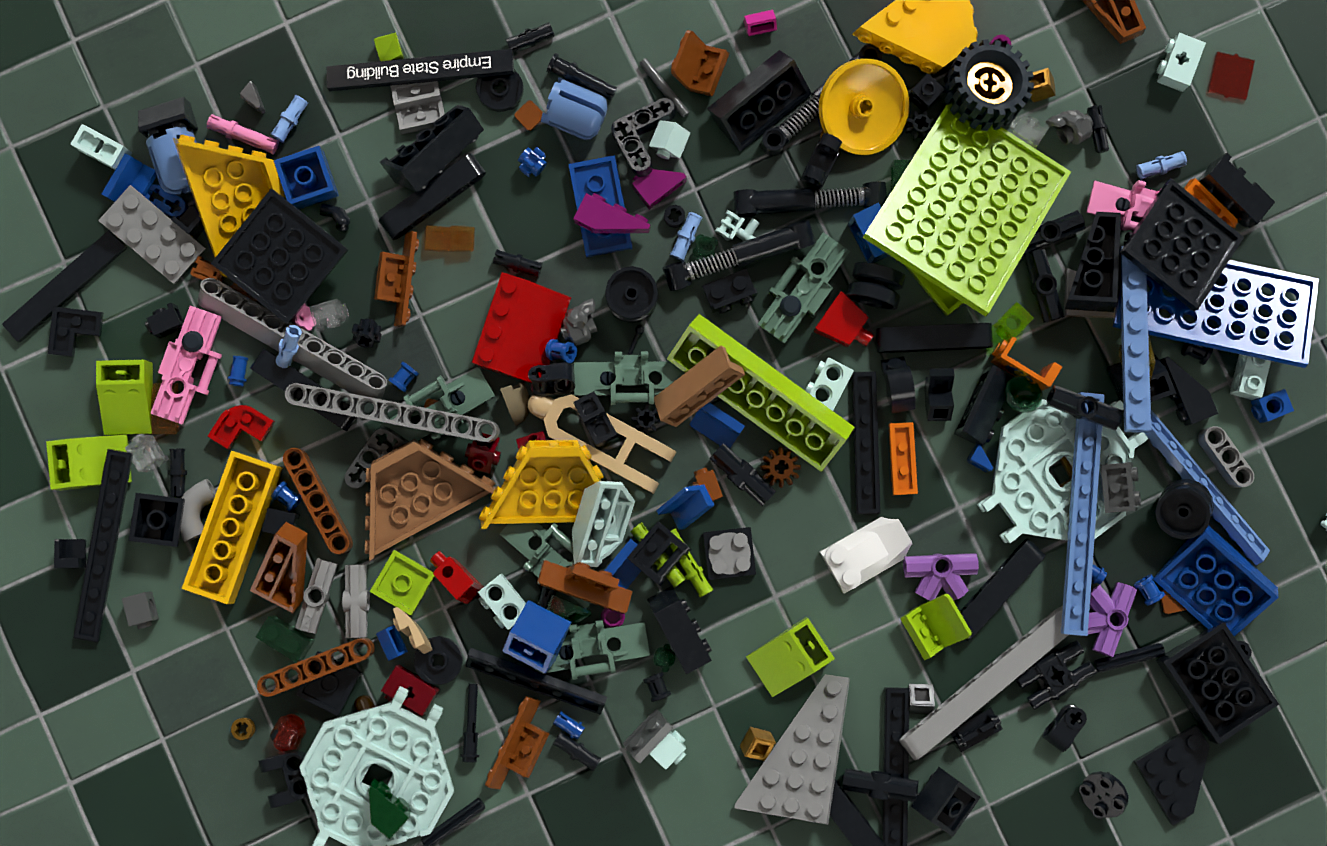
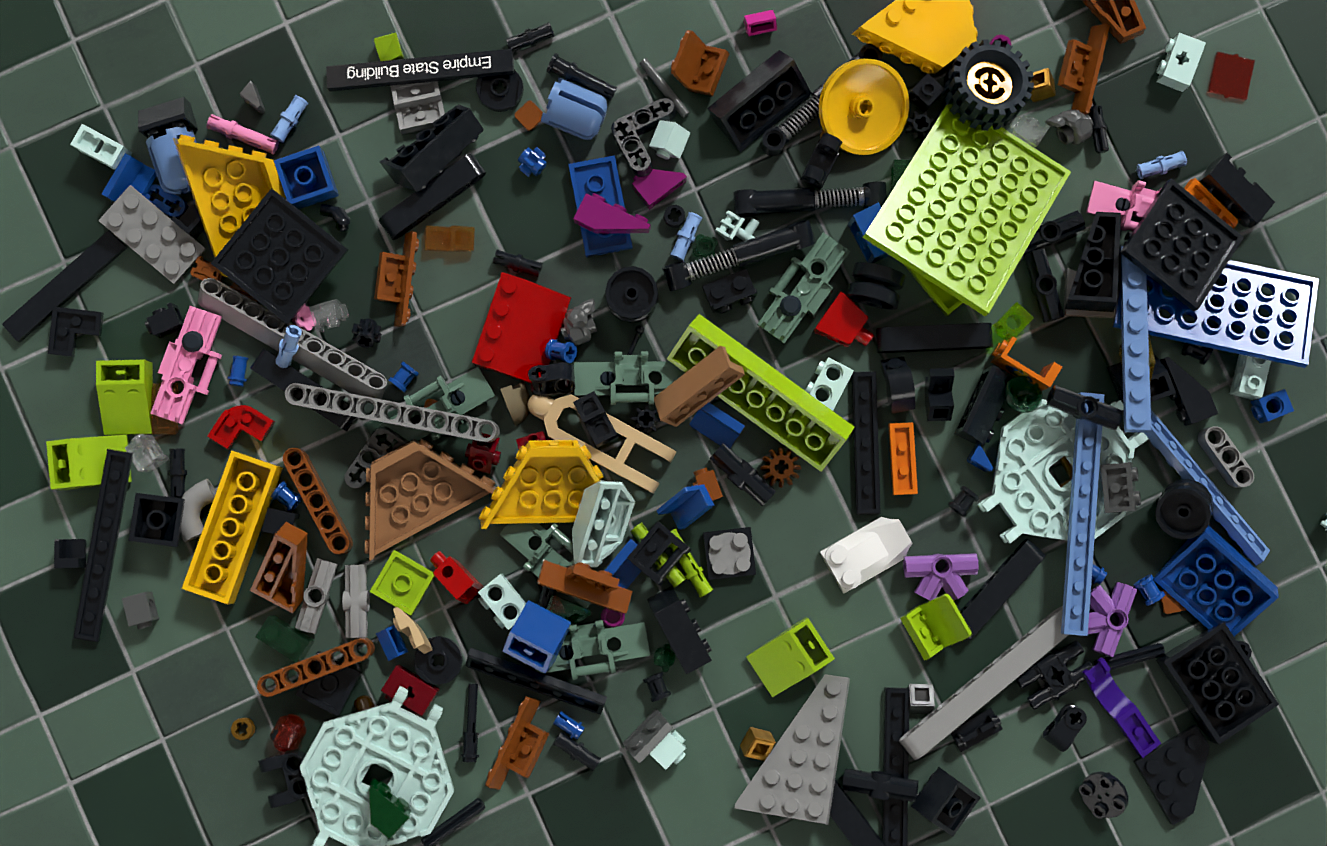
(965, 495): none -> black bush
(1082, 67): none -> dark orange bracket
(1121, 709): none -> dark purple piece

